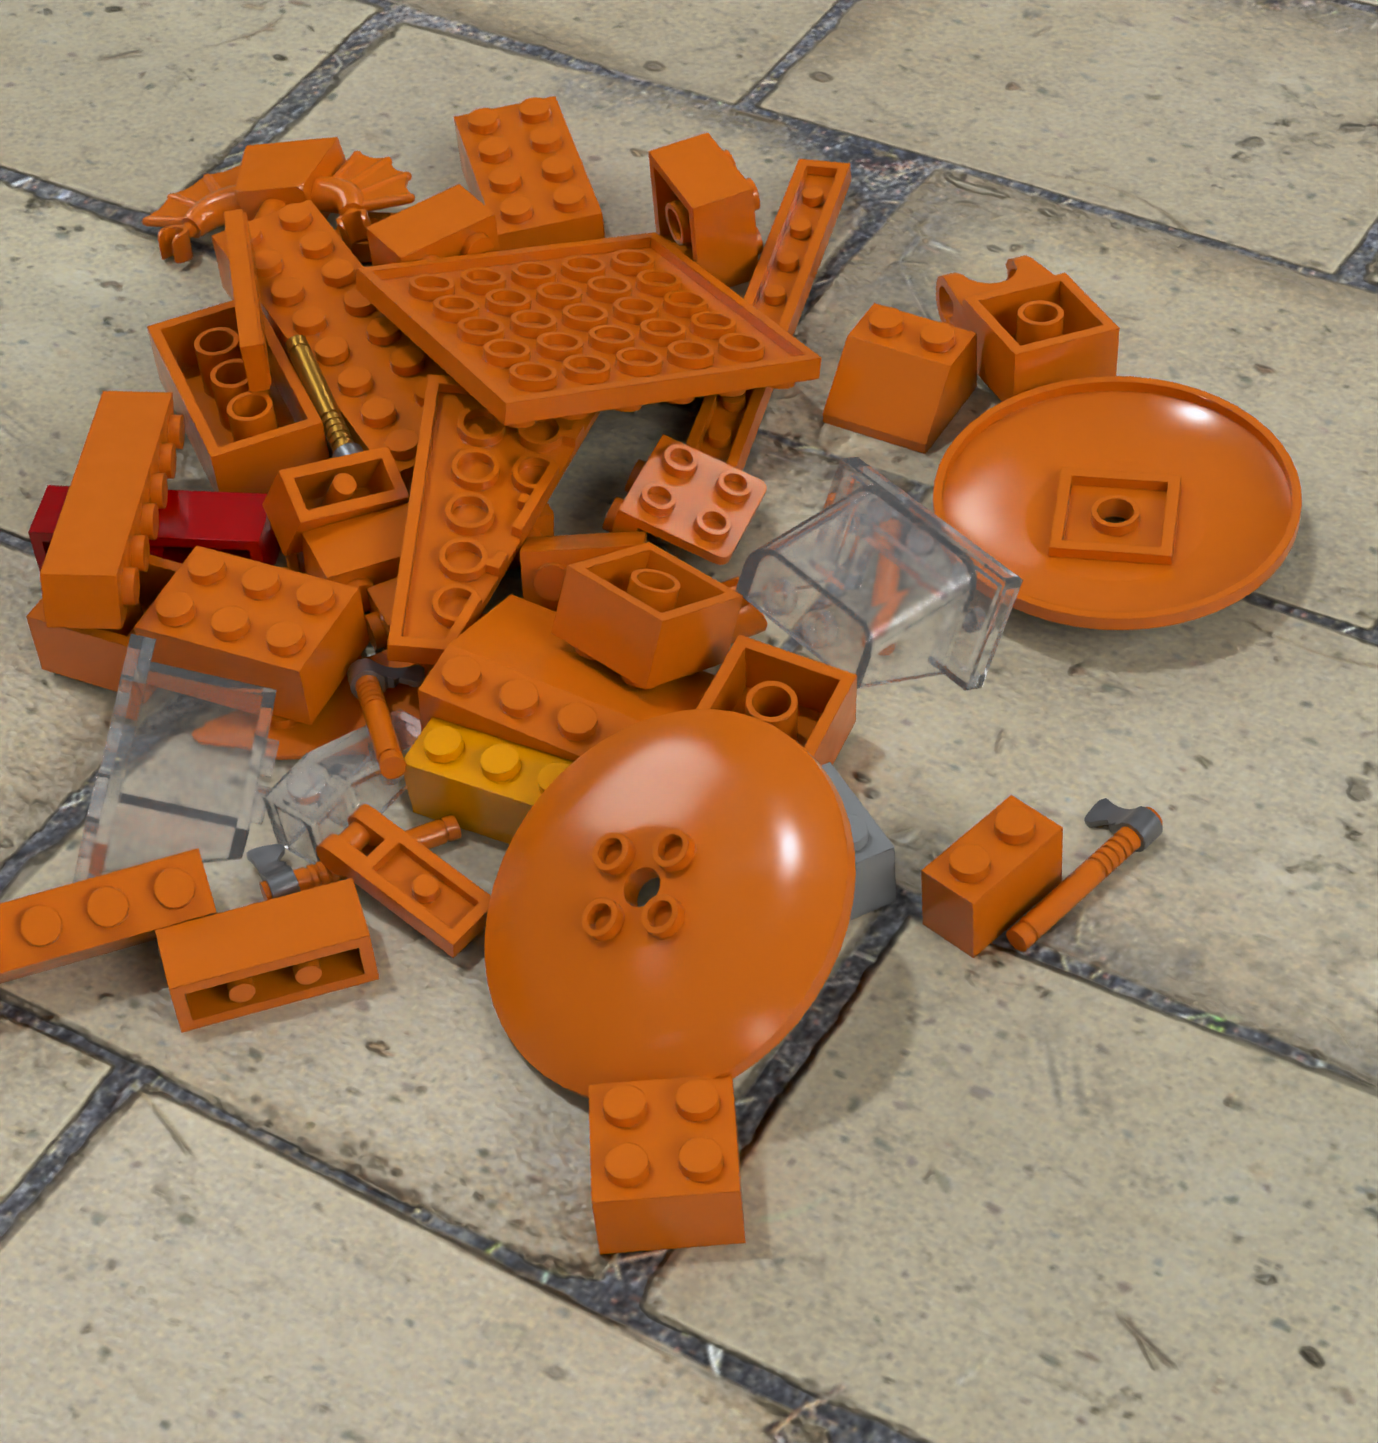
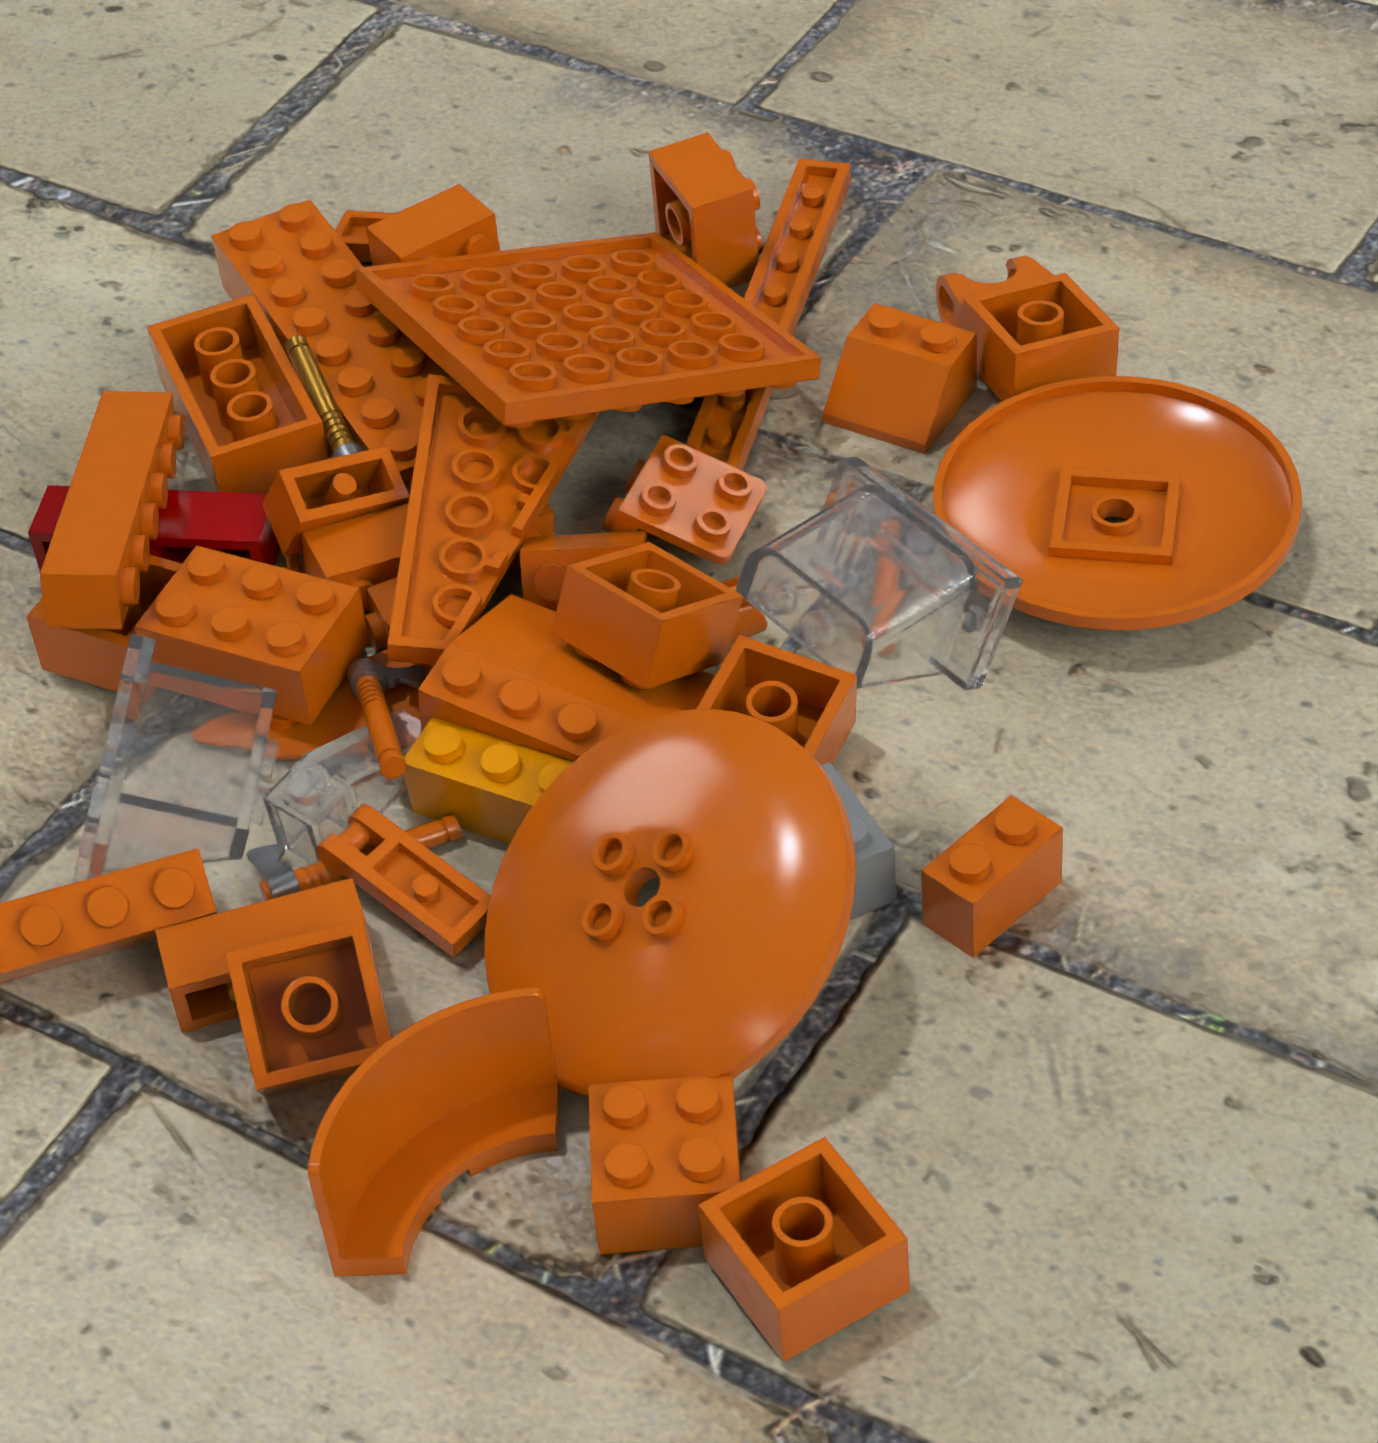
(247, 301): orange tile -> none
(280, 176): orange torso -> none
(309, 1005): none -> orange brick
(422, 1111): none -> orange panel
(528, 174): orange brick -> none
(804, 1248): none -> orange brick
(1133, 832): orange piece -> none

